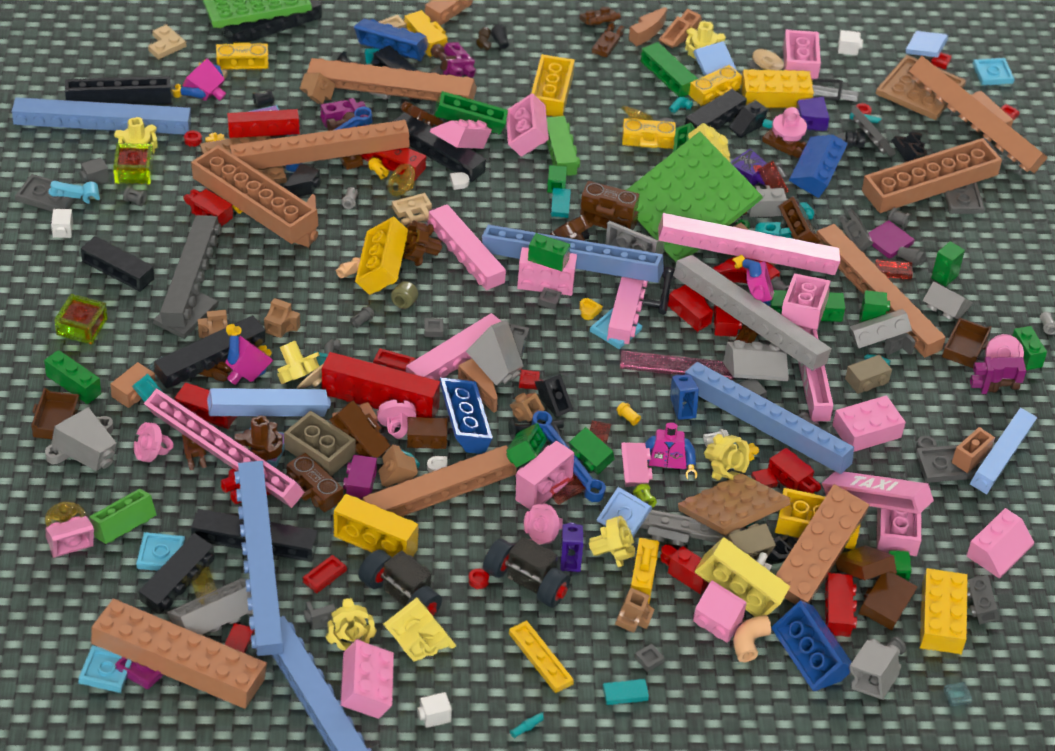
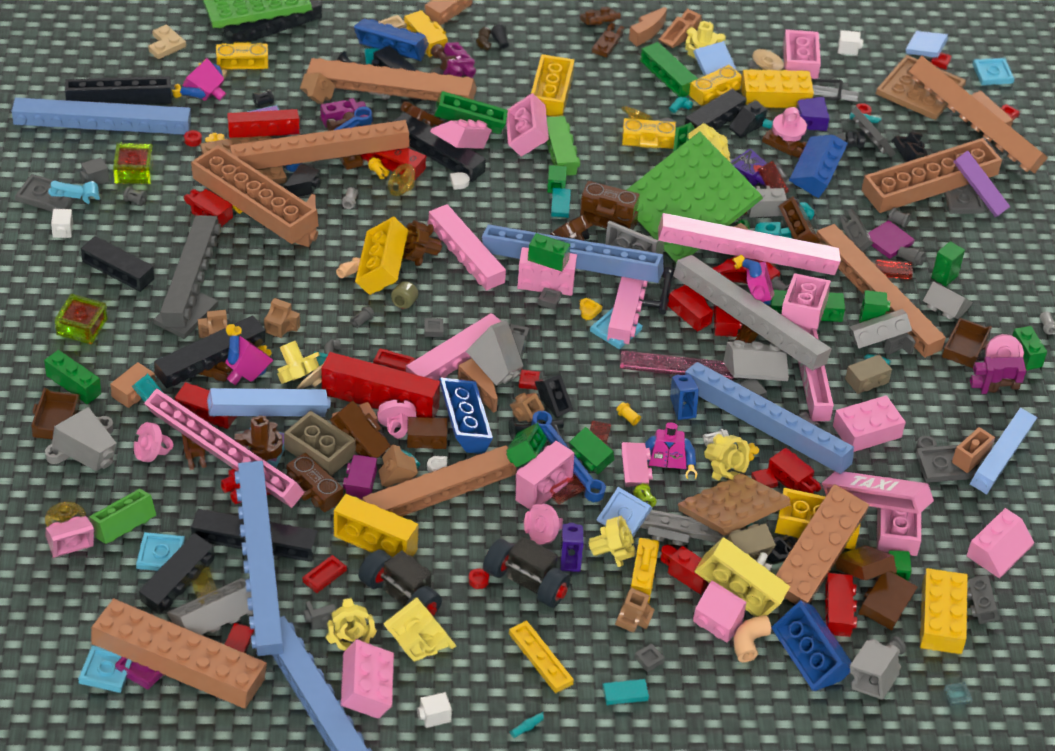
(137, 133): light yellow piece -> none
(411, 205): tan plate -> none
(981, 184): none -> medium lavender tile

